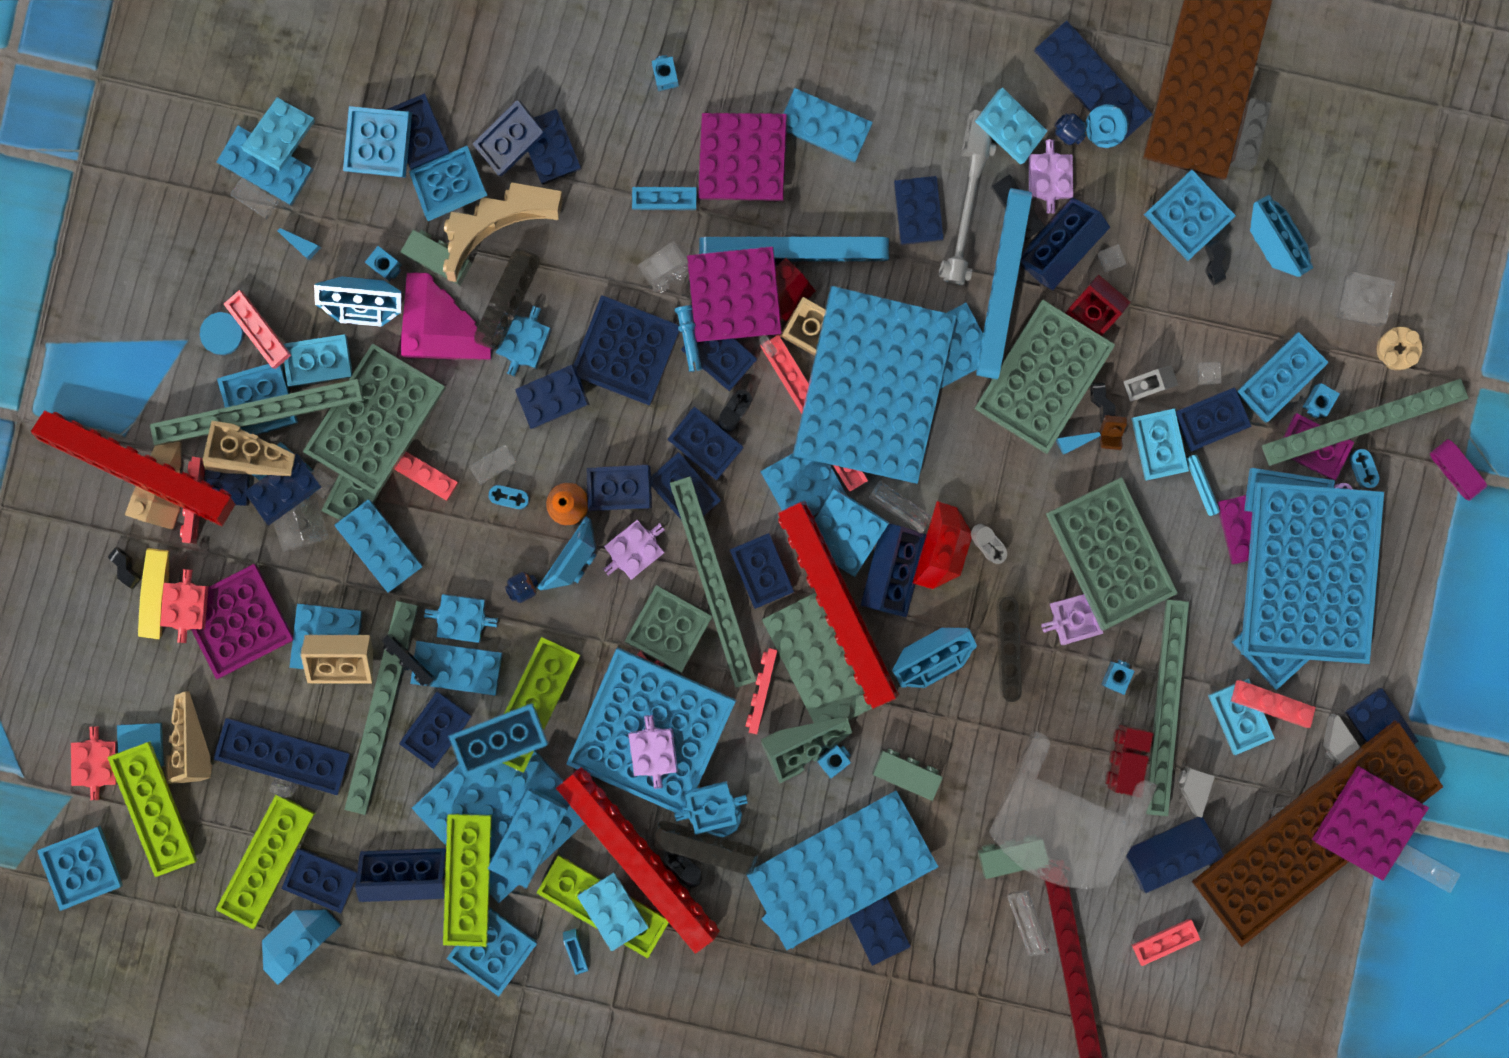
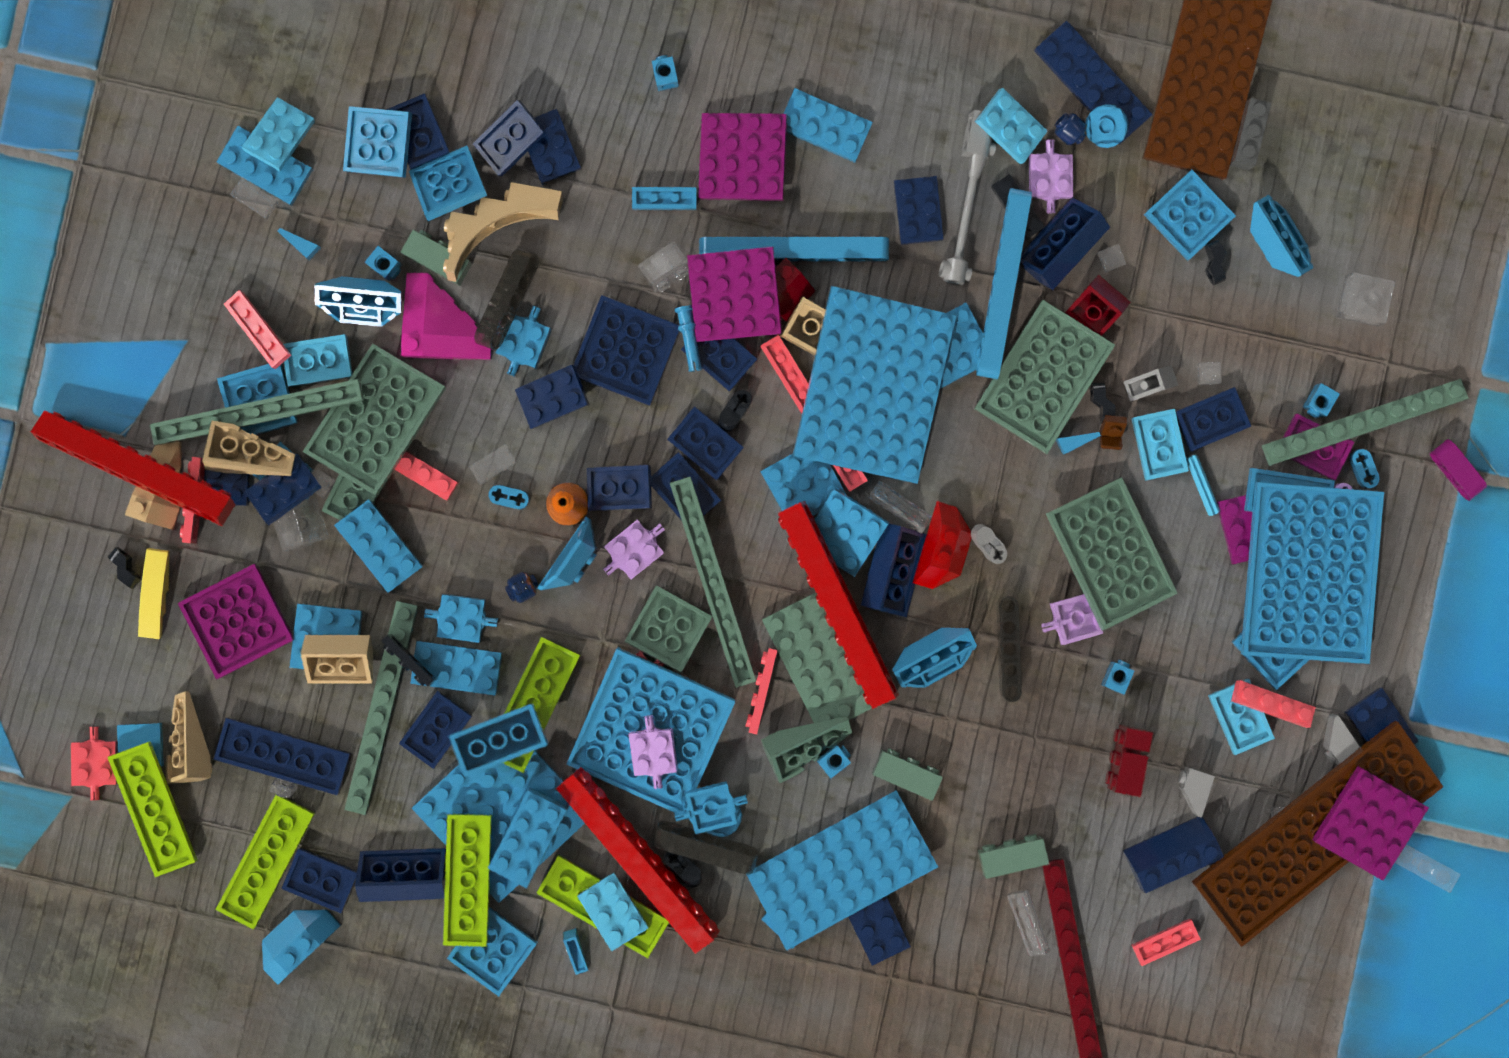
(80, 868): dark azure plate -> none
(184, 606): coral plate -> none
(221, 333): dark azure tile -> none
(761, 571): dark blue plate -> none
(768, 346): clear tile -> none
(1061, 833): clear windscreen -> none
(1167, 704): sand green plate -> none
(1282, 377): dark azure plate -> none
(1391, 357): tan plate -> none

